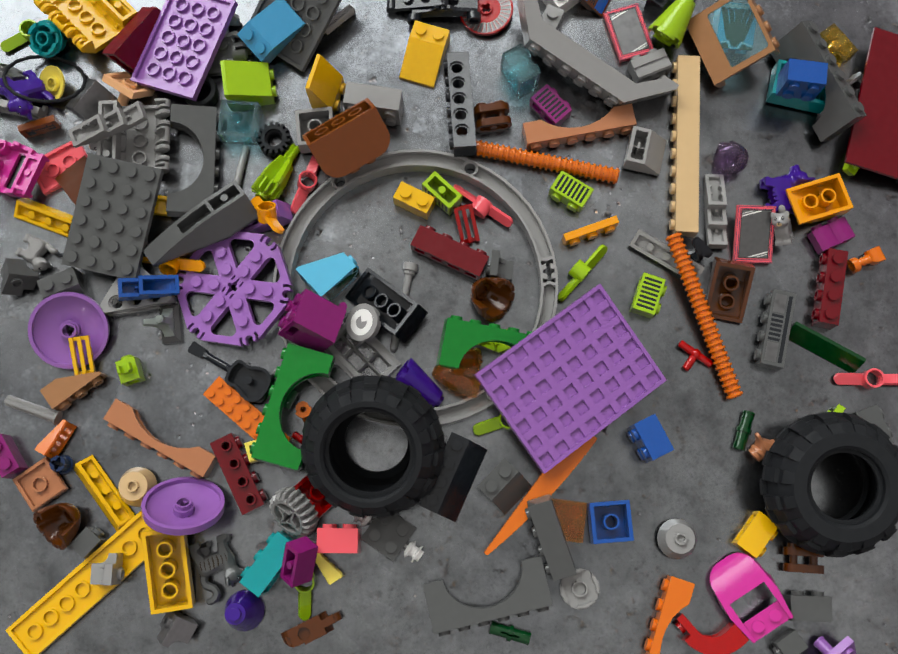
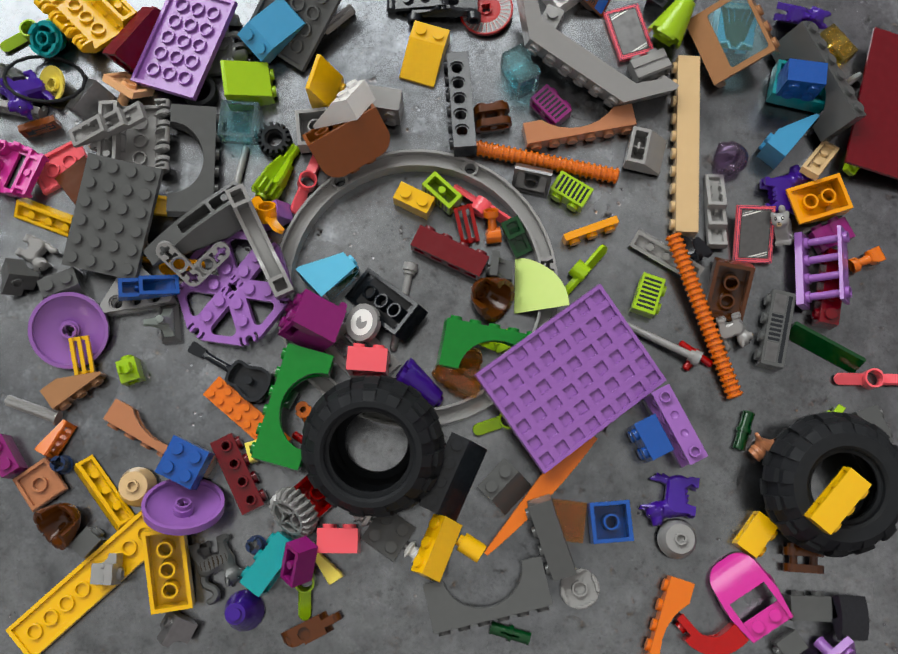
(184, 462): none -> blue brick
(197, 267): none -> light grey beam
(259, 241): none -> light grey arch
(261, 542): none -> dark blue bush
(348, 105): none -> white slope
(367, 360): none -> coral brick
(436, 547): none -> yellow brick
(470, 547): none -> yellow brick
(493, 233): none -> orange leg
(516, 237): none -> dark green slope
(532, 180): none -> flat silver slope
(537, 287): none -> yellowish green sticker
(674, 500): none -> dark purple animal
(676, 425): none -> medium lavender fence
(692, 356): none -> light grey piece
(732, 329): none -> light grey animal
(778, 145): none -> dark azure slope
(797, 14): none -> dark purple animal
(804, 261): none -> medium lavender fence
(819, 160): none -> tan plate
(838, 500): none -> yellow brick
(852, 617): none -> black slope

